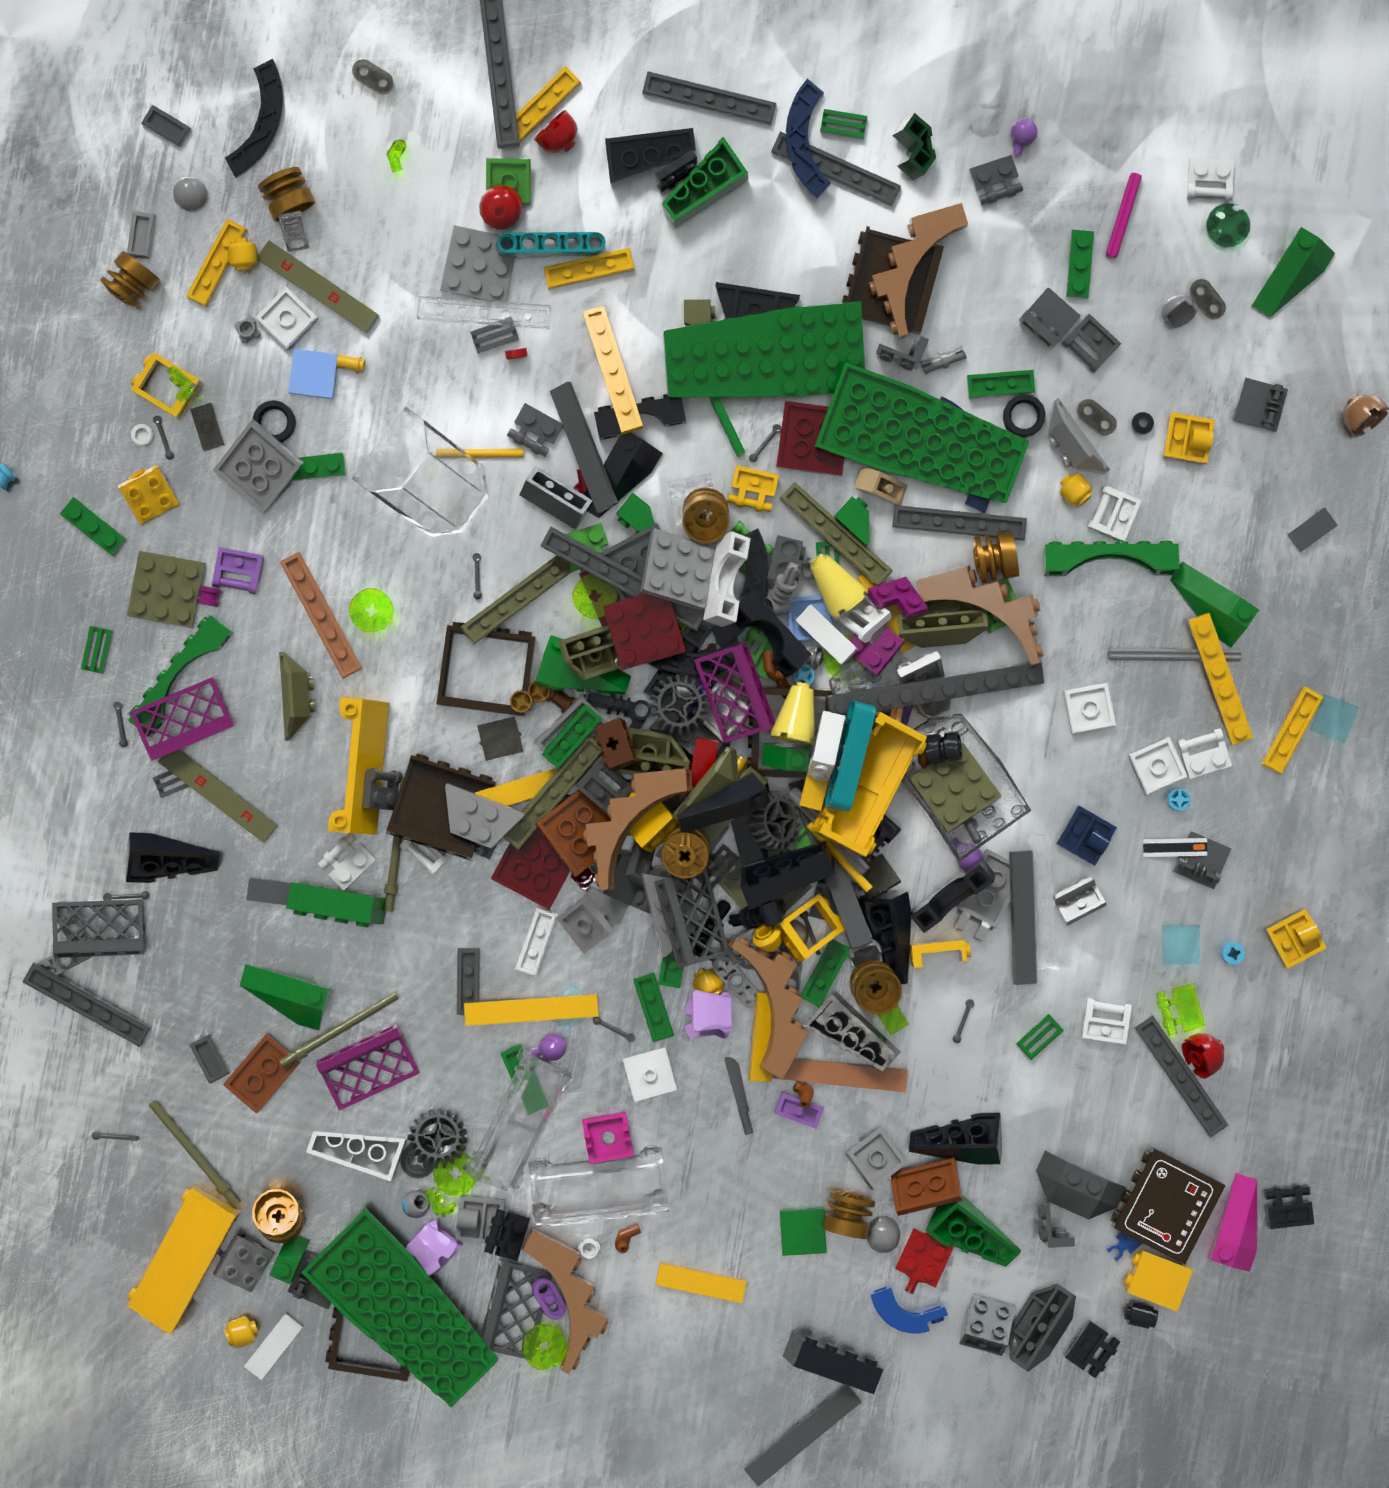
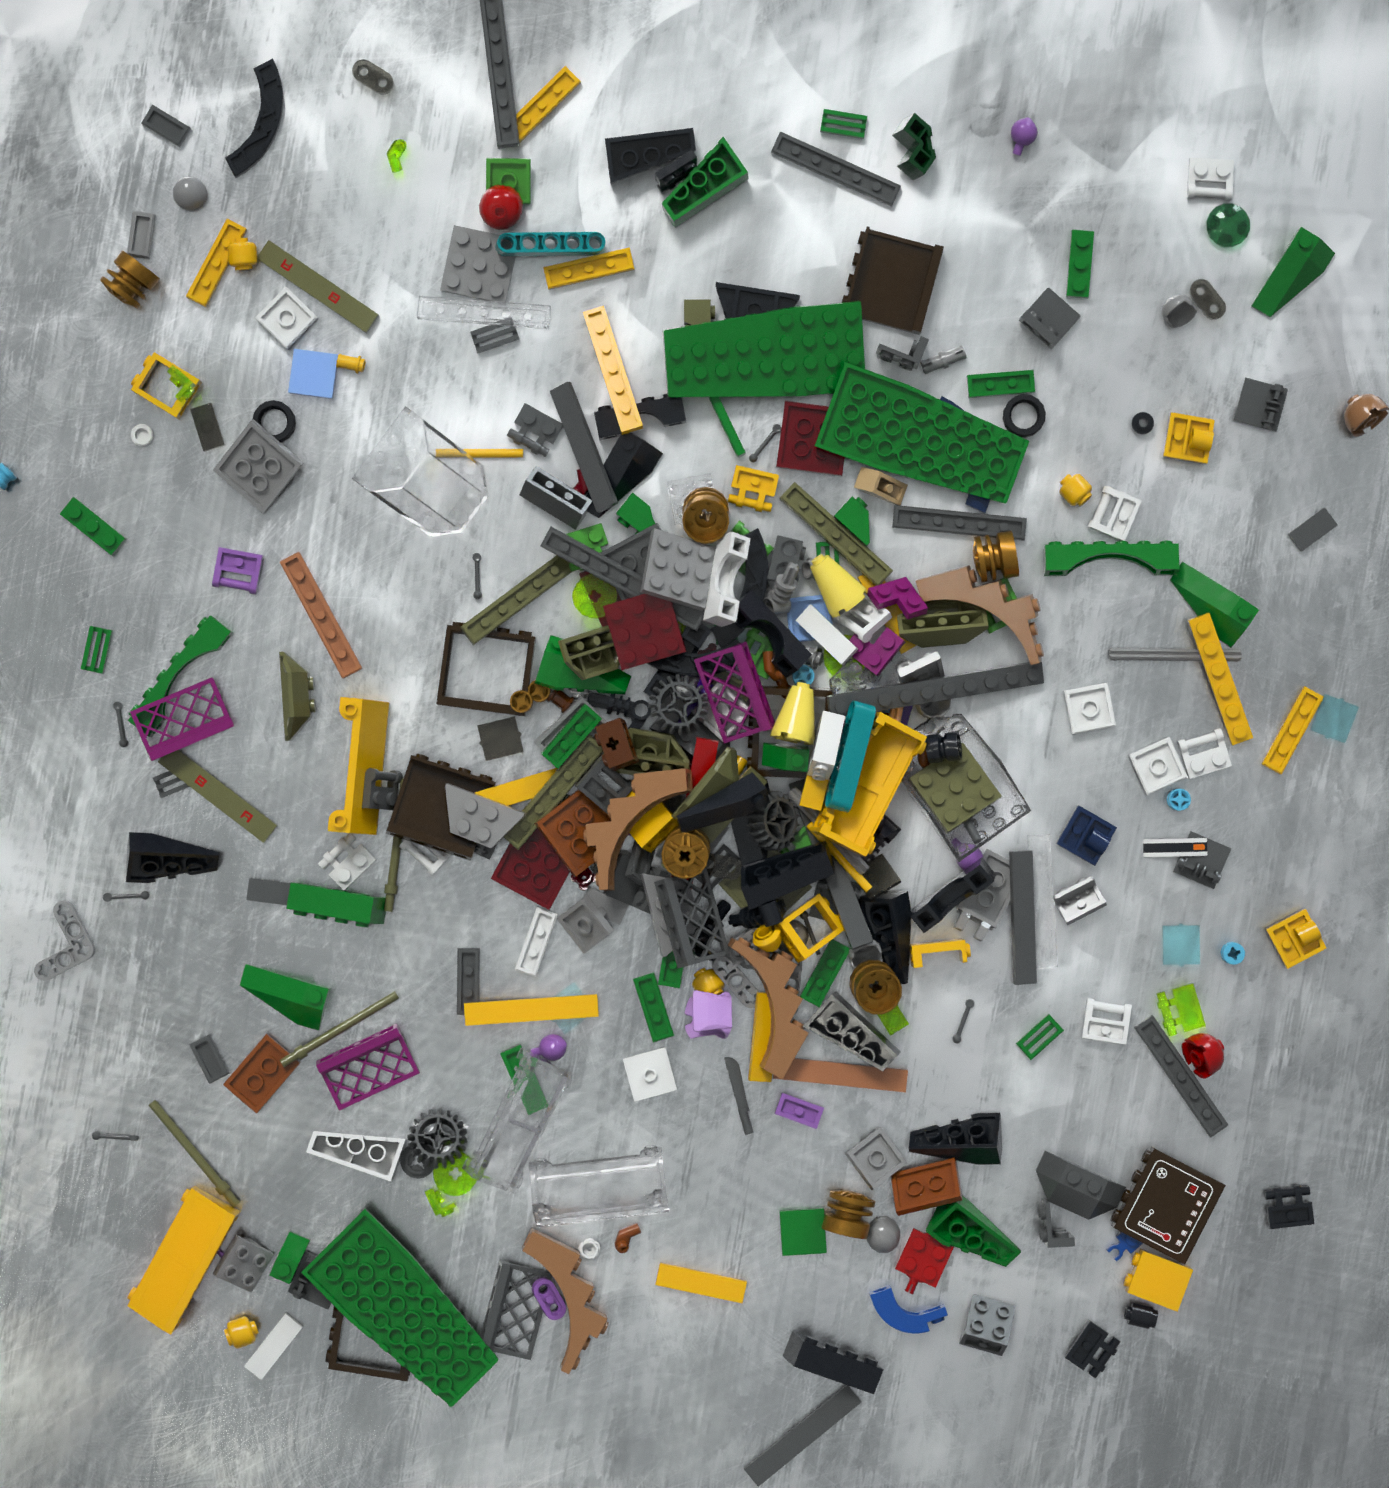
(86, 1004): dark grey tile -> none
(97, 947): dark grey fence -> none
(148, 494): yellow plate -> none
(158, 420): dark grey hinge -> none
(165, 589): olive plate -> none
(208, 596): magenta wheel -> none
(241, 325): light grey plate -> none
(269, 1208): wheel -> none
(284, 188): pearl gold wheel -> none
(294, 243): clear slope -> none
(320, 467): green plate -> none
(365, 599): clear neon green plate -> none
(415, 1204): light grey piece -> none
(433, 1247): lavender piece -> none
(475, 1218): light grey plate -> none
(511, 1237): black plate -> none
(517, 353): red tile -> none
(547, 1359): clear neon green plate -> none
(558, 134): red cylinder -> none
(594, 1130): dark pink piece -> none
(629, 1037): dark grey hinge -> none
(709, 98): dark grey tile -> none
(797, 140): dark blue tile -> none
(805, 1092): dark orange arm -> none
(893, 284): medium nougat arch -> none
(994, 173): dark grey plate -> none
(1040, 1325): dark grey wedge -> none
(1073, 442): light grey wedge -> none
(1096, 337): dark grey plate -> none
(1097, 415): clear smoke plate -> none
(1123, 215): dark pink axle -> none
(1237, 1229): dark pink wedge -> none

